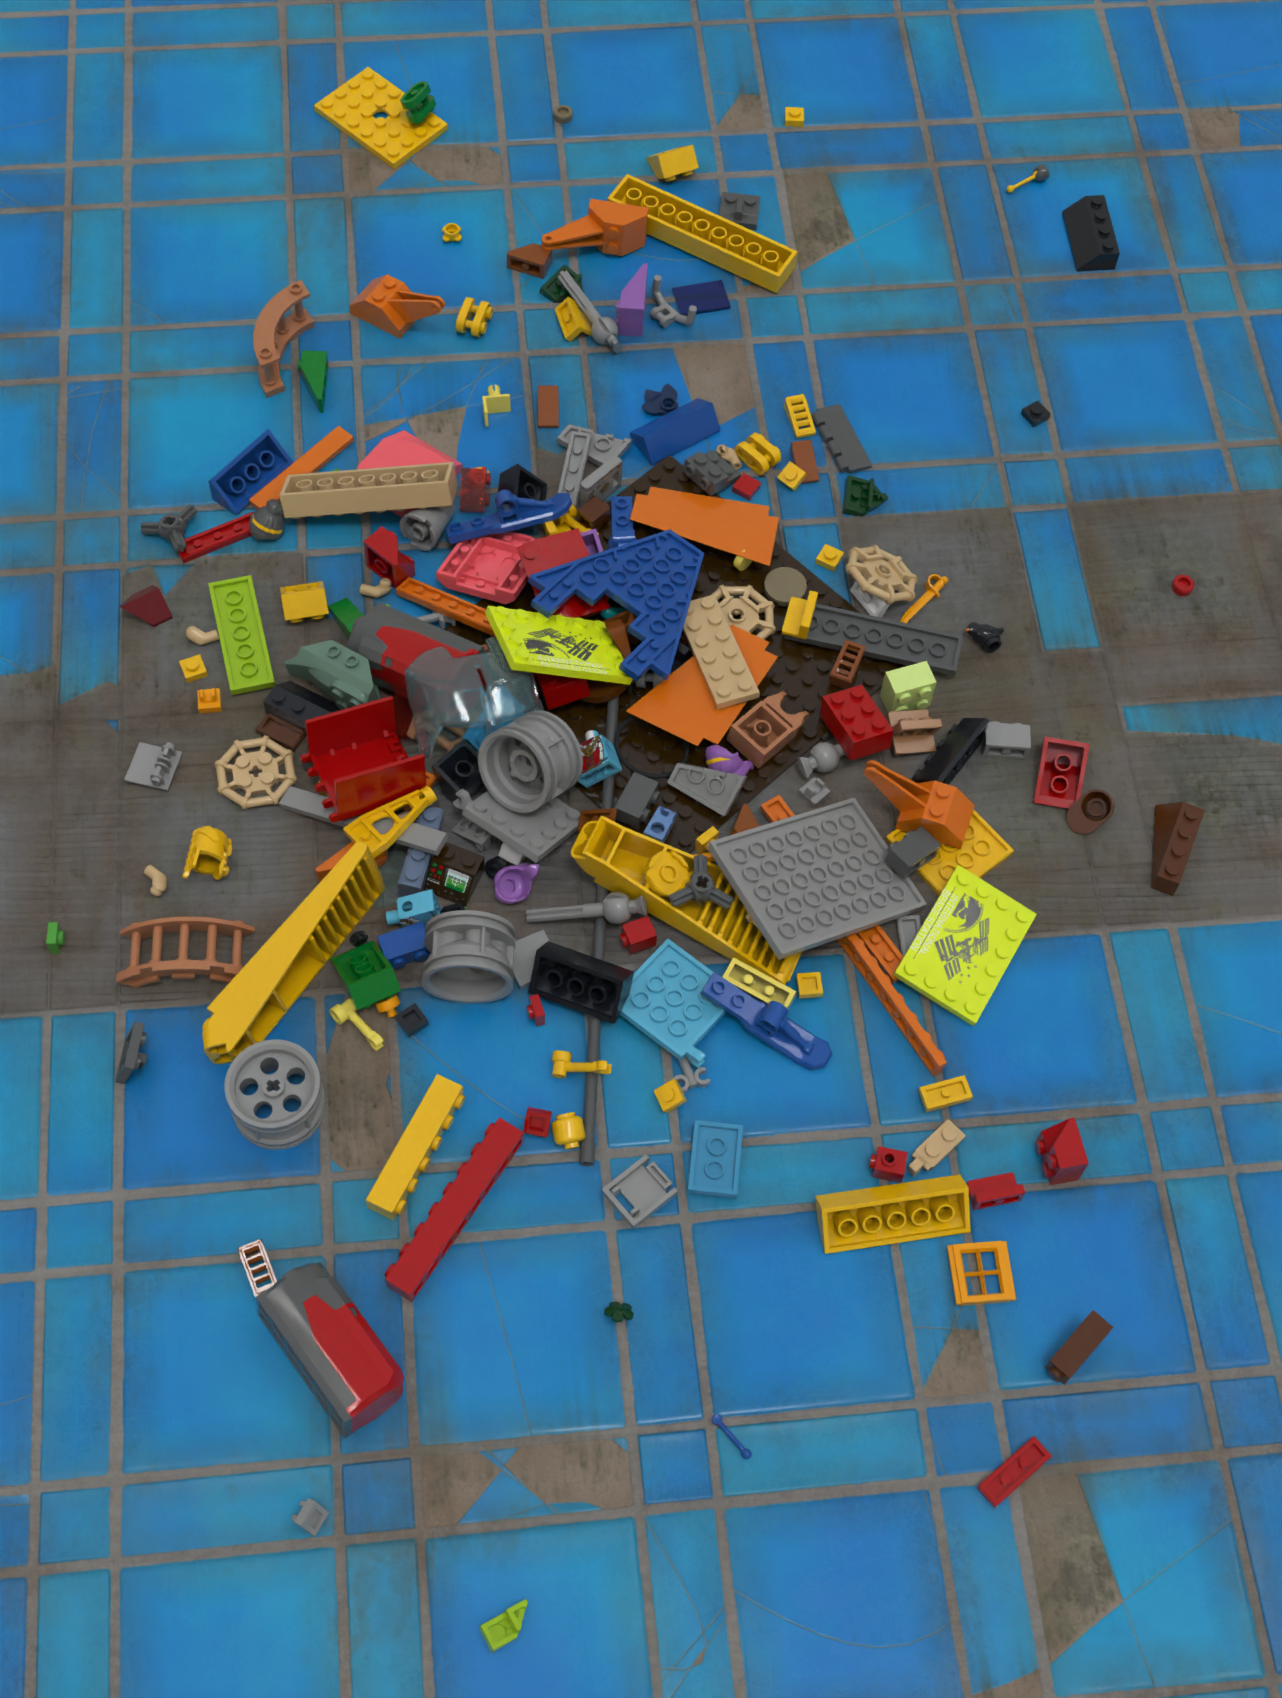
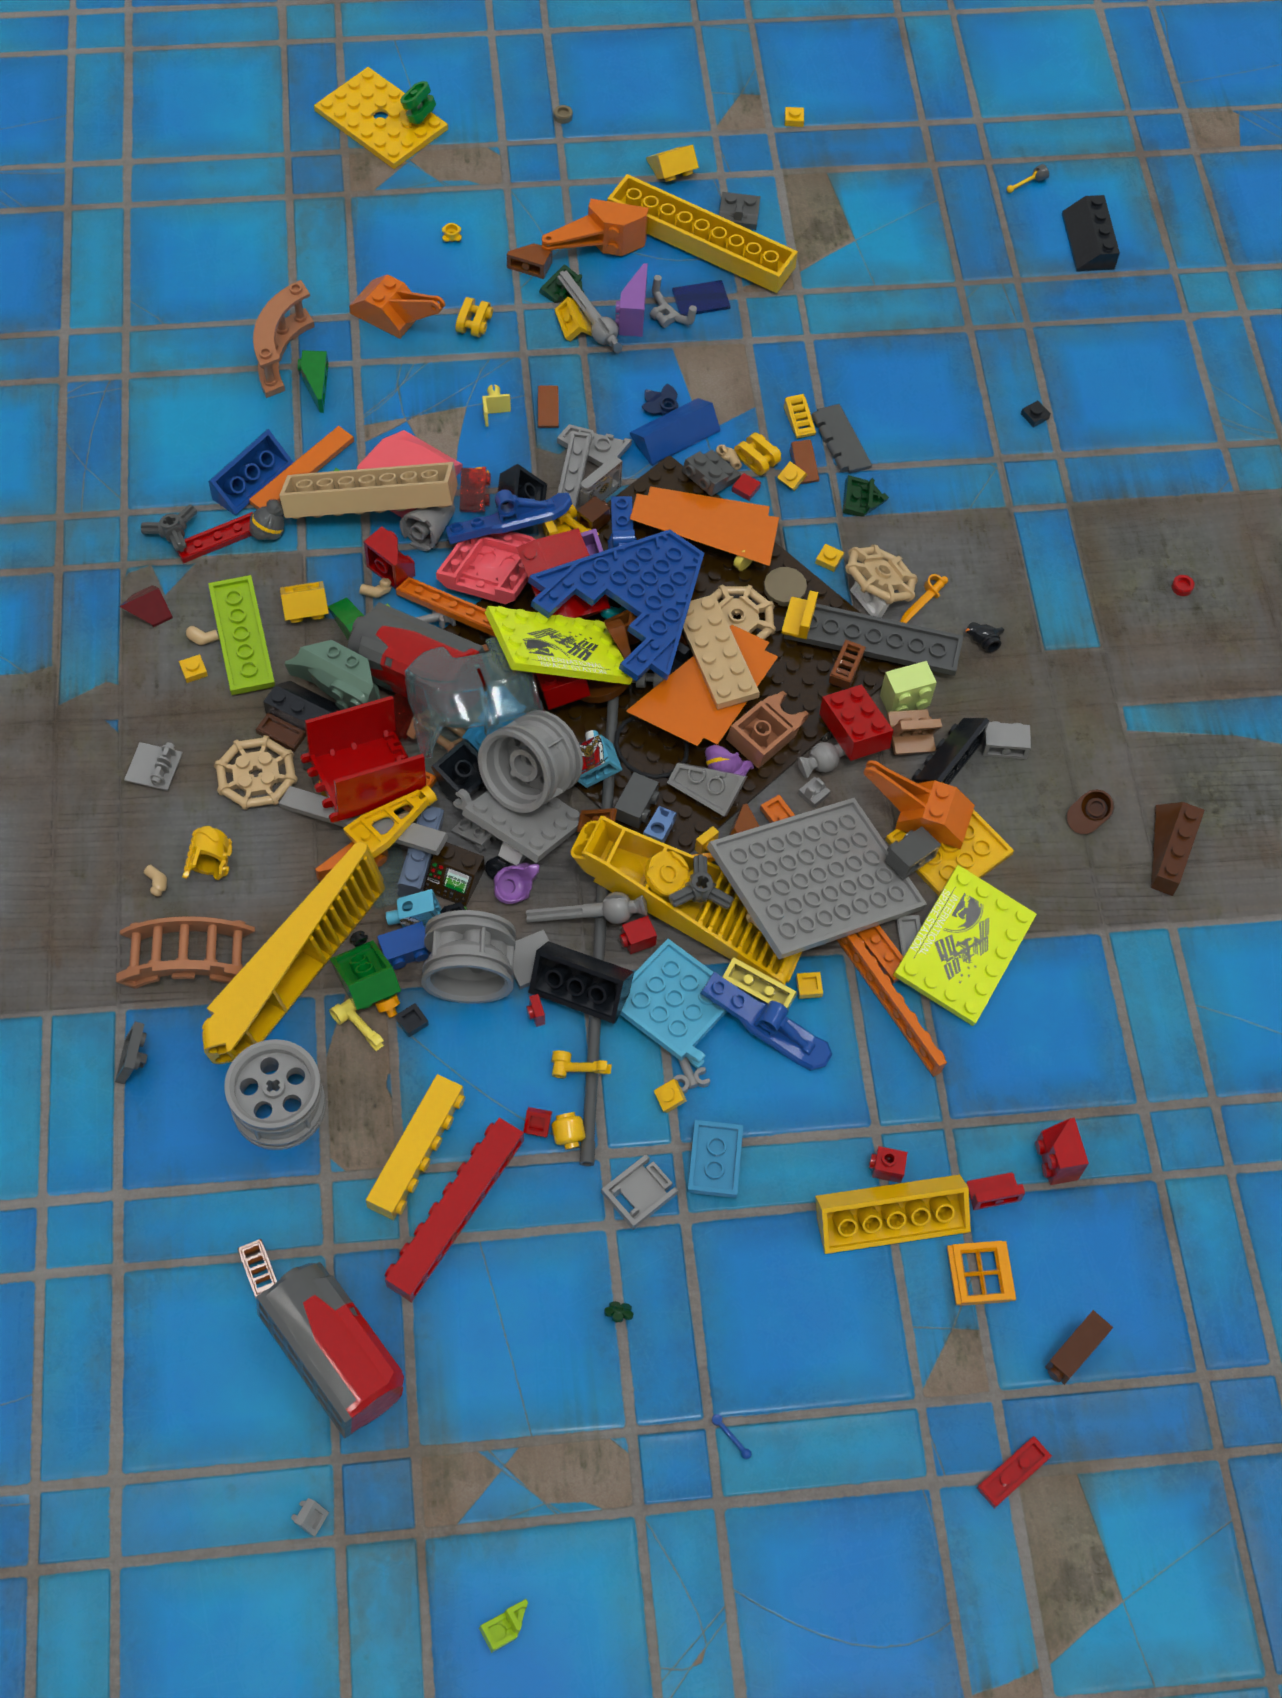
(55, 938): bright green plate -> none
(209, 700): light orange tile -> none
(936, 1148): tan hinge -> none
(945, 1093): yellow plate -> none
(1060, 772): red slope -> none

